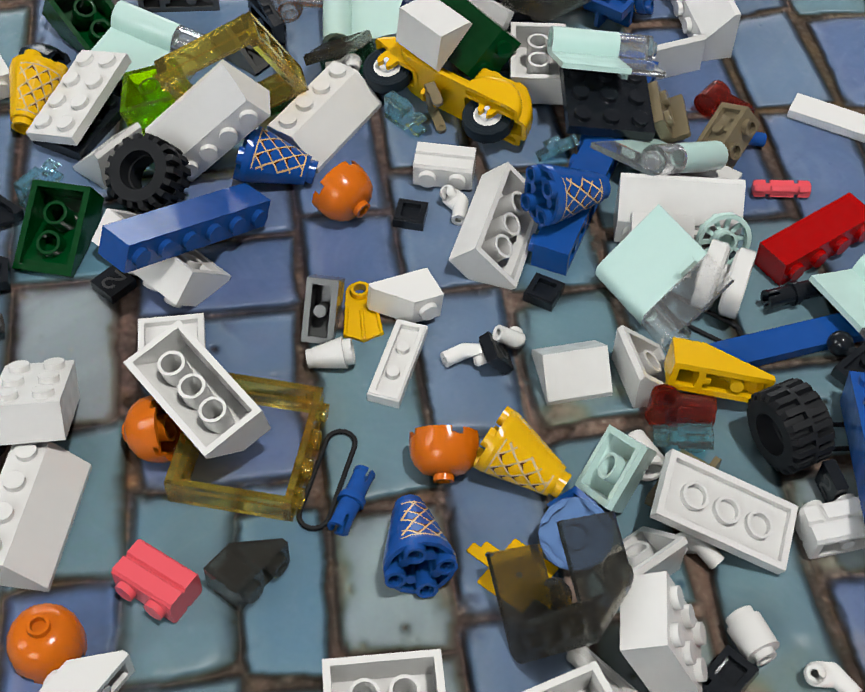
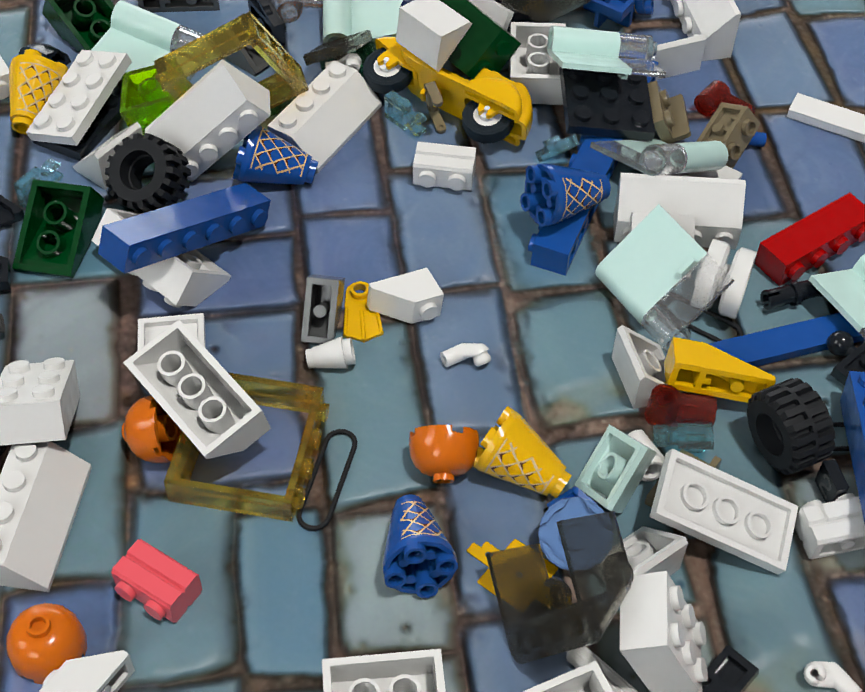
(113, 284): black tile -> none
(245, 569): clear smoke slope -> none
(344, 193): orange cylinder -> none
(351, 500): blue pin -> none
(397, 363): white tile -> none
(410, 214): black tile -> none
(456, 202): white arm -> none
(495, 230): white slope -> none
(496, 354): black tile -> none
(511, 337): white arm -> none
(543, 292): black tile -> none
(573, 371): white slope -> none
(705, 551): white arm -> none
(724, 234): light aqua wheel -> none
(752, 635): white brick -> none
(781, 188): coral axle -> none

